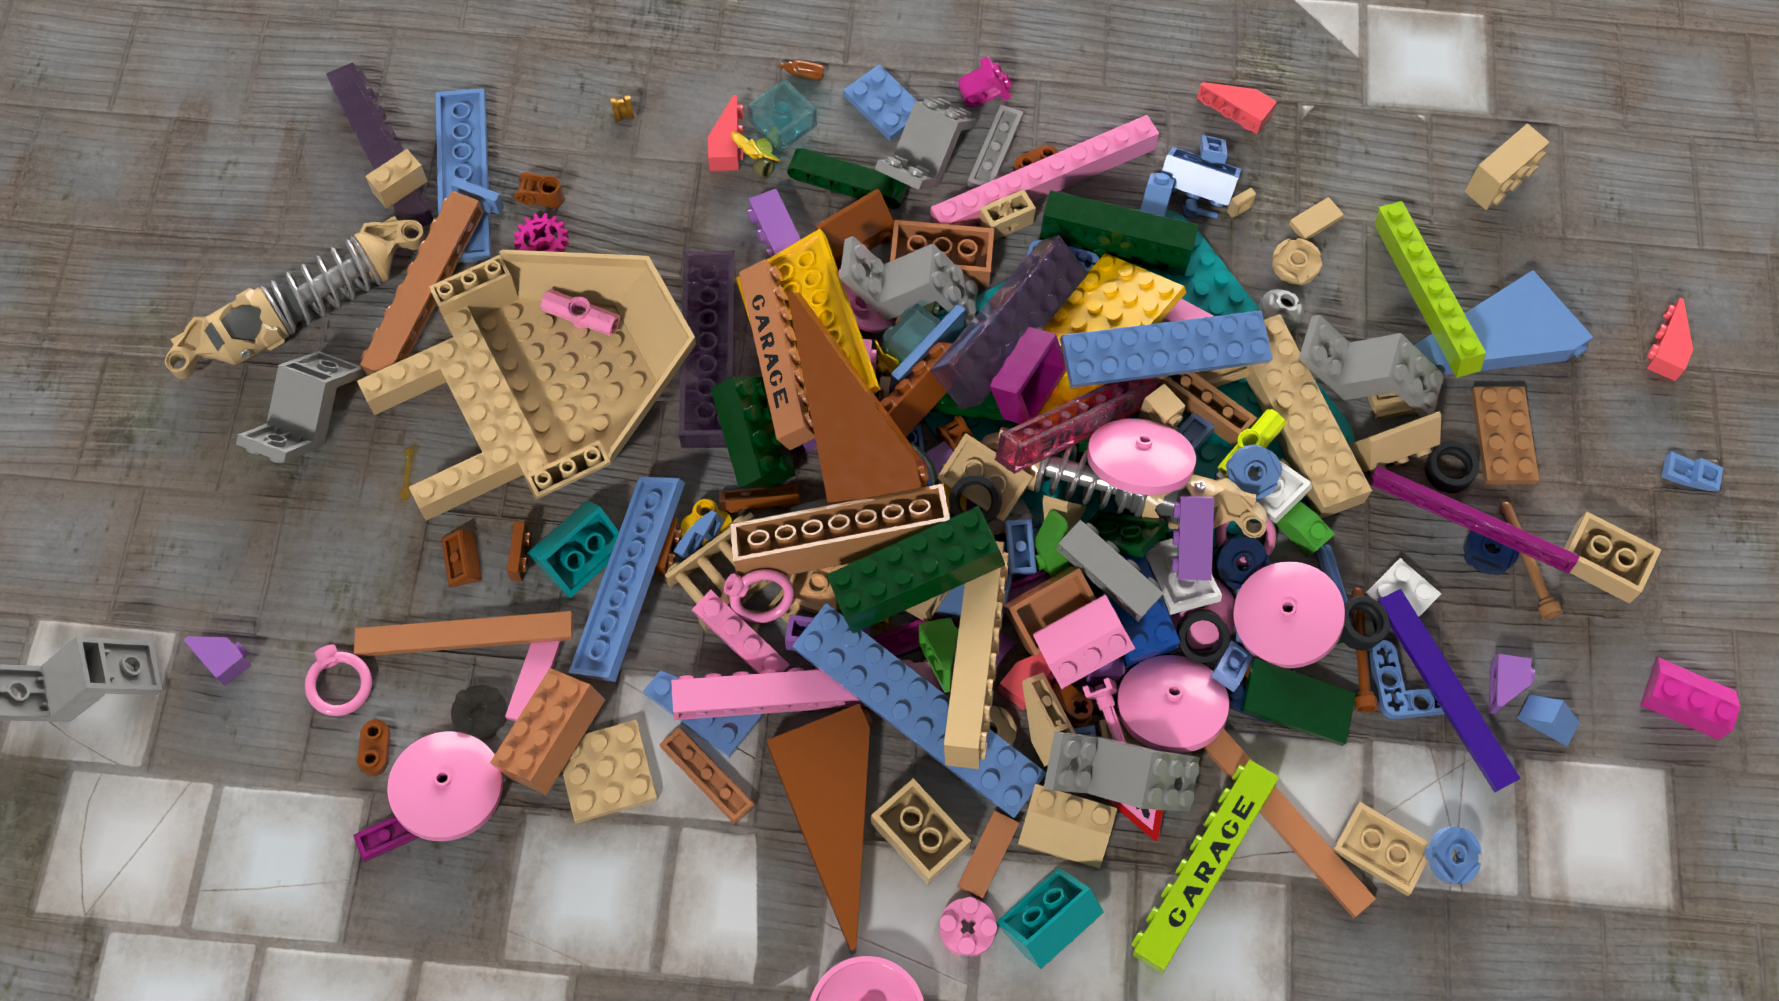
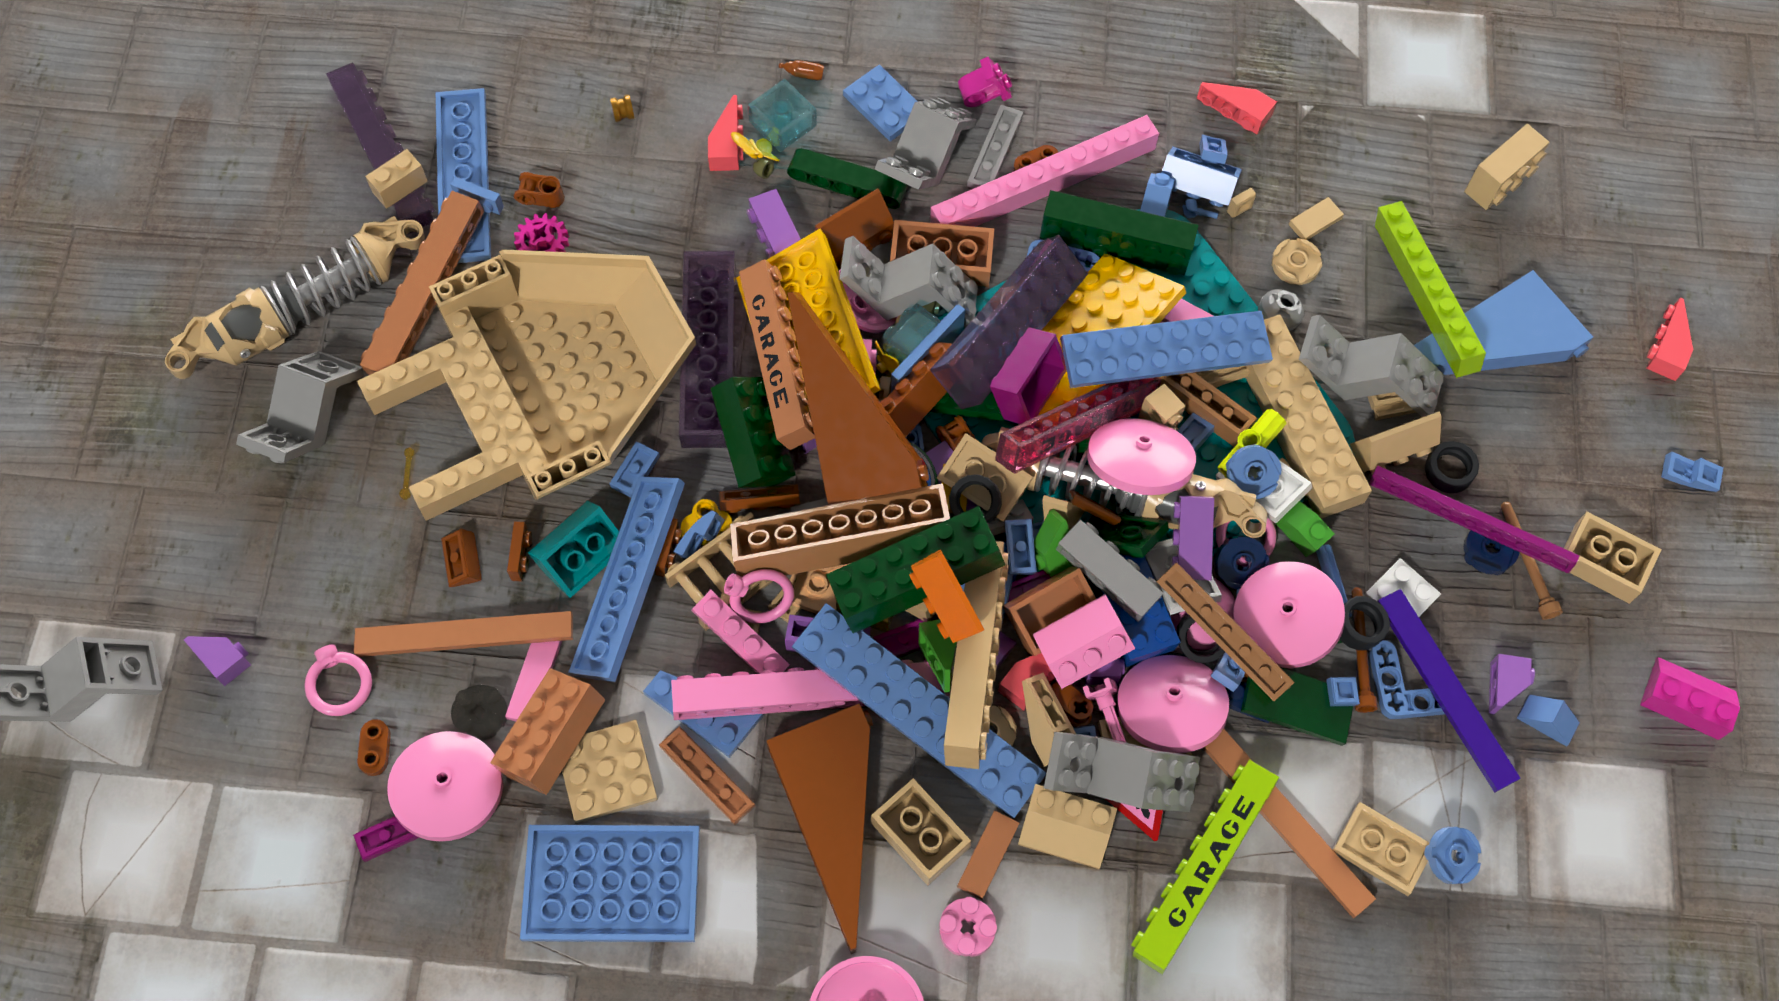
(567, 307): bright pink piece -> none
(610, 883): none -> medium blue plate
(637, 463): none -> medium blue plate
(945, 597): none -> orange slope
(1007, 214): tan brick -> none
(1050, 917): teal slope -> none
(1094, 508): none -> reddish brown tile
(1225, 631): none -> medium nougat plate
(1342, 691): none -> medium blue tile
(1504, 435): medium nougat plate -> none

